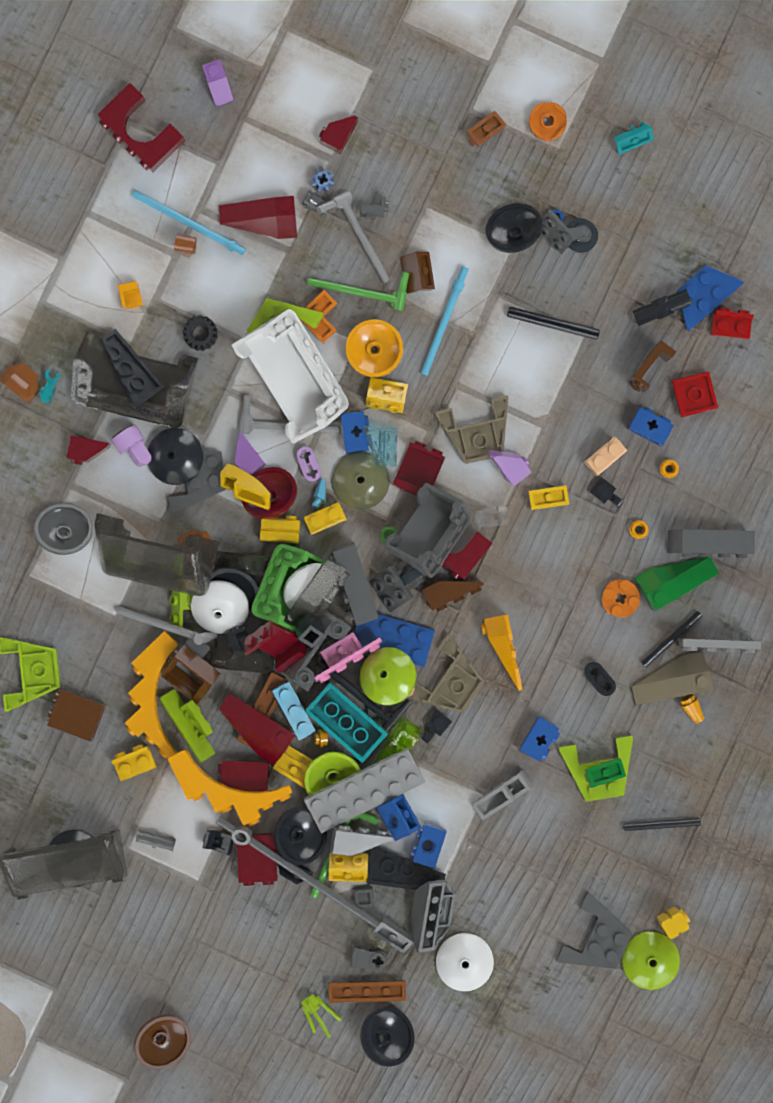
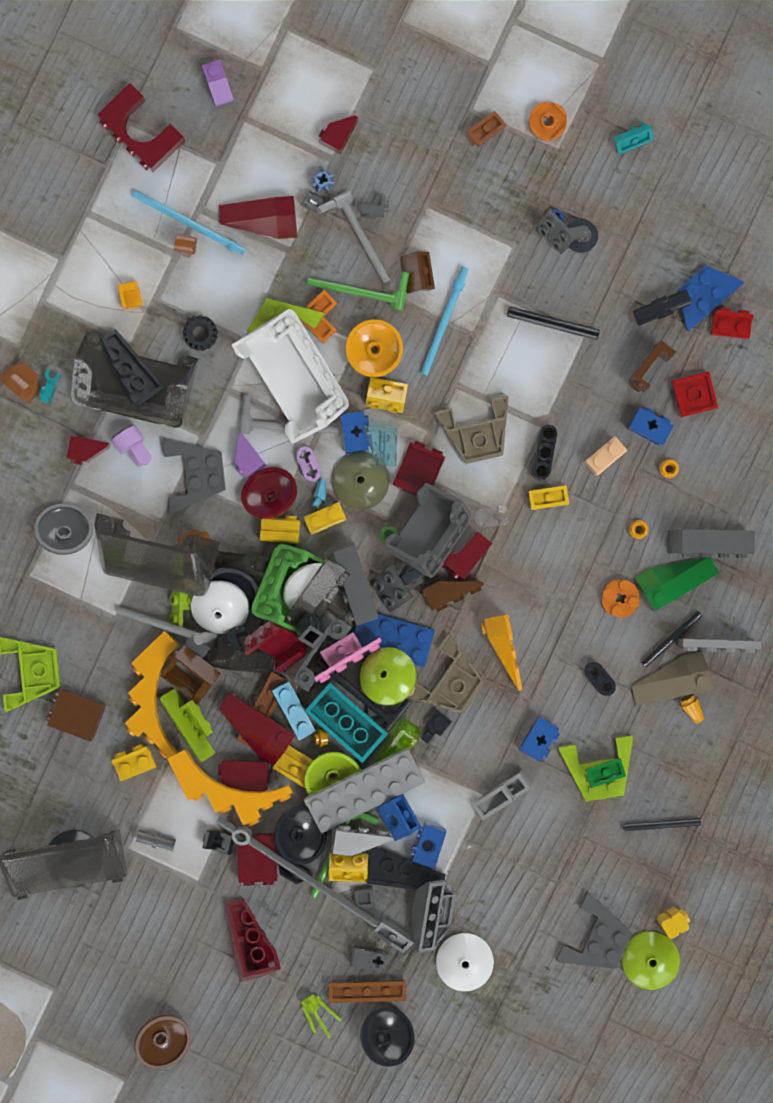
(187, 457): black dish -> none
(244, 486): yellow slope -> none
(250, 946): none -> dark red wedge
(511, 221): black dish -> none
(511, 465): medium lavender slope -> none
(544, 443): none -> black beam
(605, 491): black plate -> none

